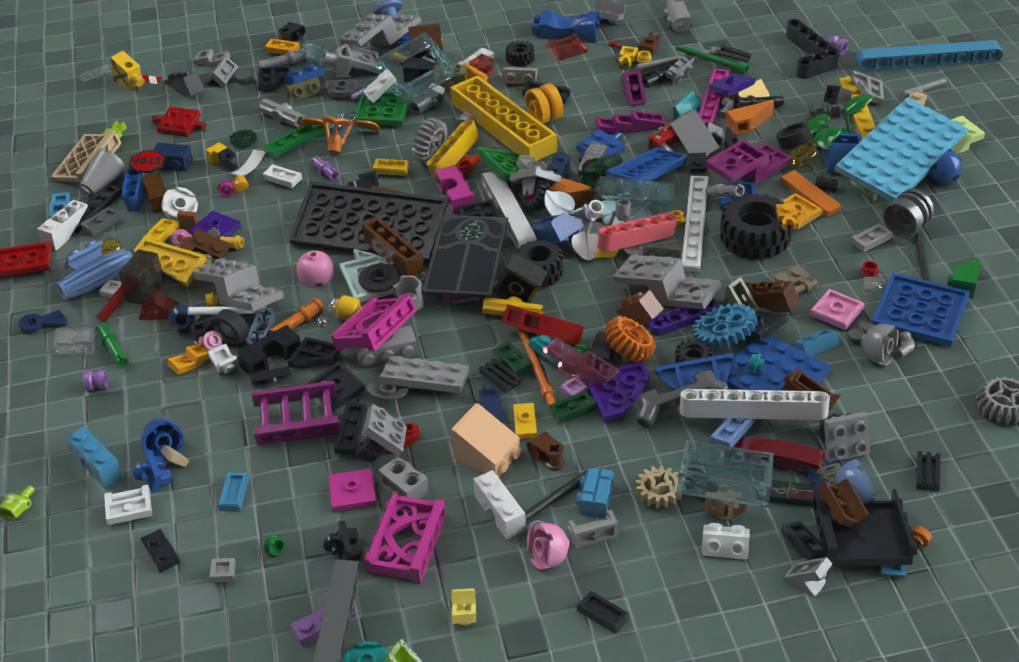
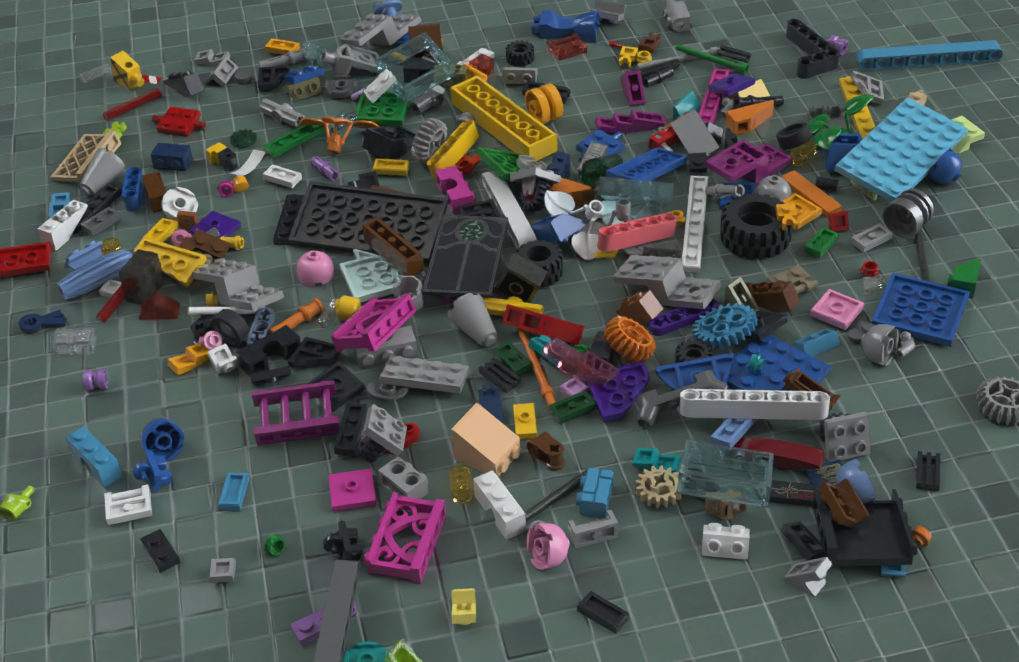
(108, 340): green pin -> none
(136, 102): none -> red piece
(147, 161): piece -> none
(174, 456): tan tile -> none
(179, 317): dark blue piece -> none
(287, 219): none -> black plate
(292, 32): black piece -> none
(388, 141): none -> black slope
(389, 273): black wheel -> none
(461, 484): none -> clear yellow plate
(473, 319): none -> light grey cone
(648, 457): none -> teal slope
(679, 69): light grey hinge -> none
(775, 187): none -> light grey cylinder
(821, 242): none -> green plate
(837, 95): black brick -> none
(838, 220): none -> red tile
(924, 87): light grey bar -> none

